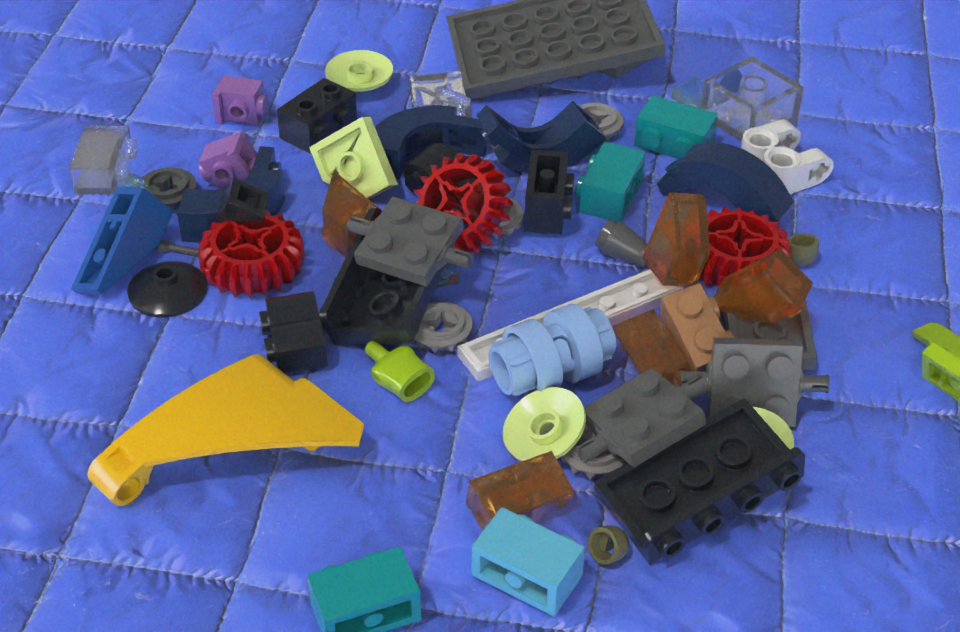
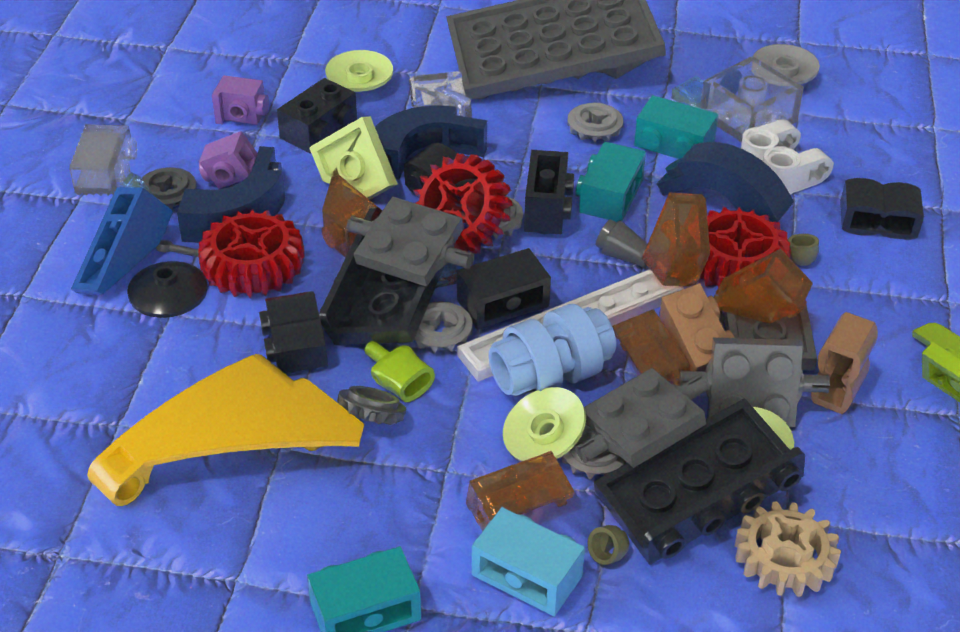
(242, 203): black slope -> none
(372, 404): none -> dark grey gear
(503, 288): none -> black brick
(568, 132): dark blue arch -> none
(787, 549): none -> tan gear
(790, 61): none -> light grey dish
(845, 361): none -> medium nougat brick
(884, 209): none -> black brick

